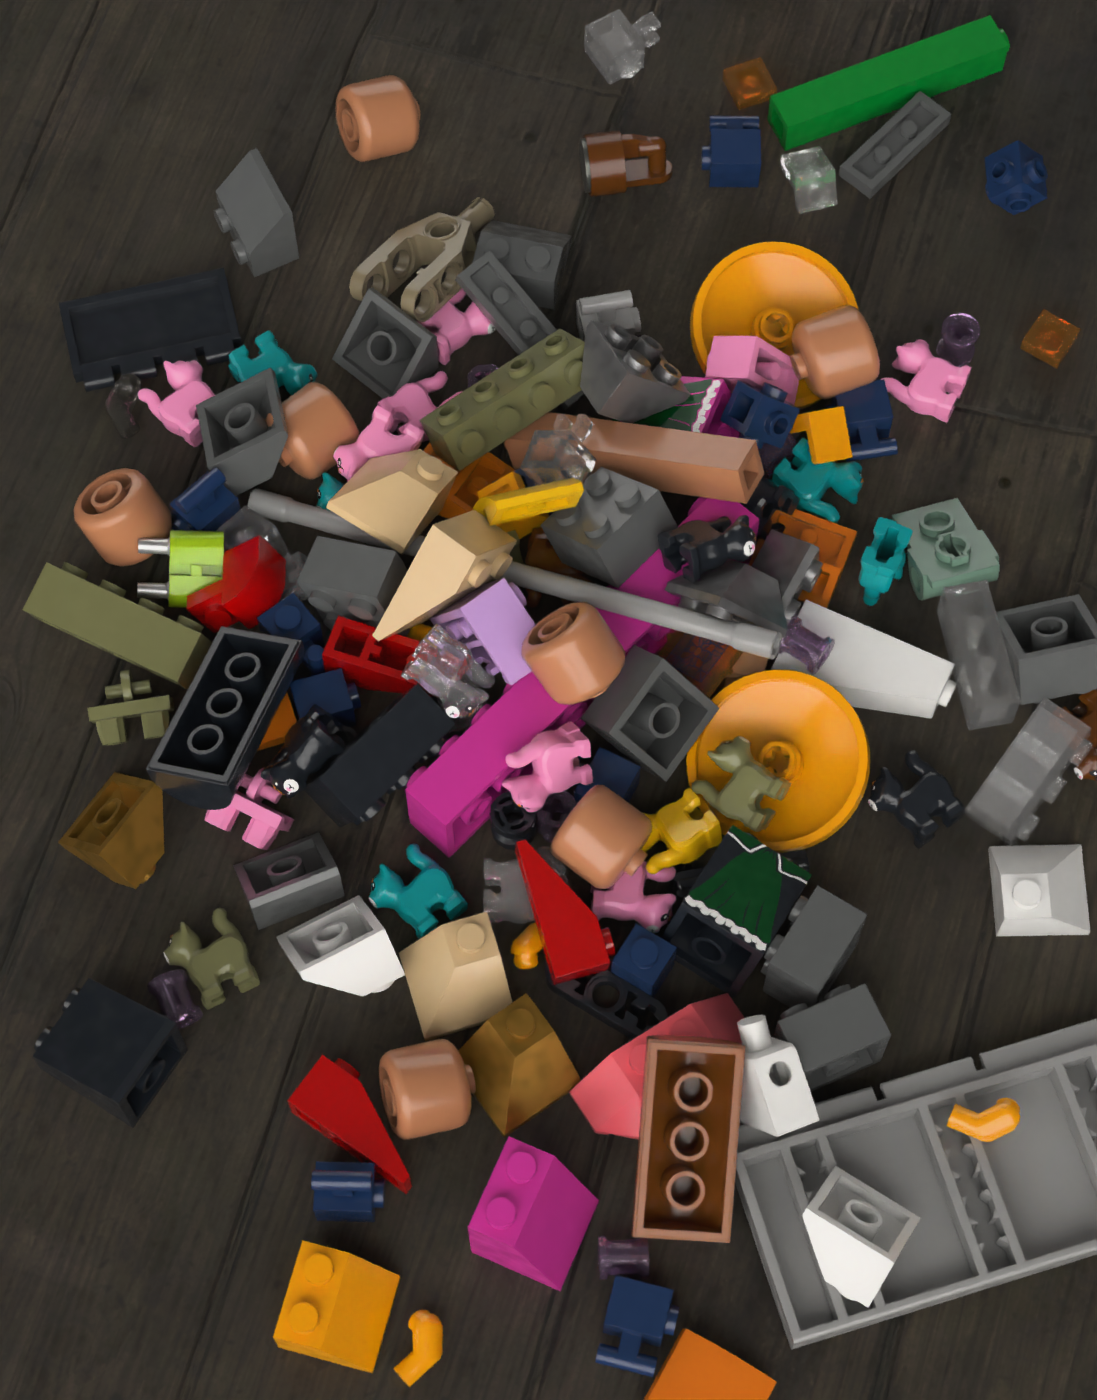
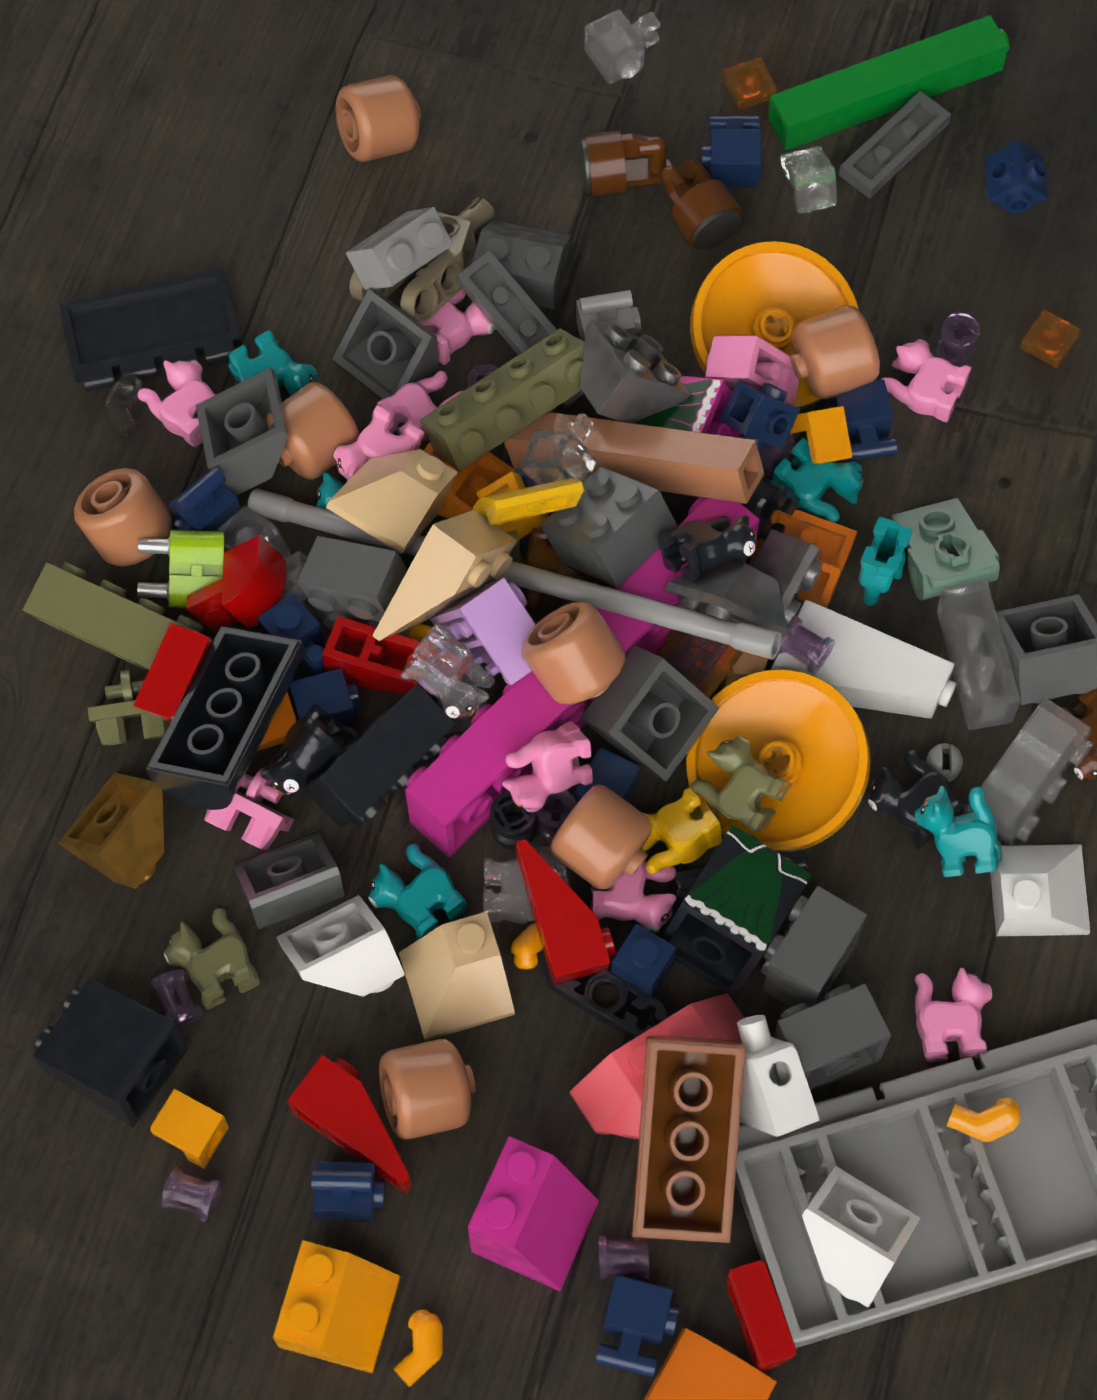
(172, 671): none -> red slope
(190, 1127): none -> light orange panel
(191, 1194): none -> clear purple bush
(256, 216): dark grey slope -> none
(399, 248): none -> light grey brick
(518, 1065): pearl gold slope -> none
(702, 206): none -> reddish brown piece
(760, 1316): none -> red slope
(935, 759): none -> light grey hinge
(951, 1021): none -> bright pink animal
(963, 834): none -> teal animal

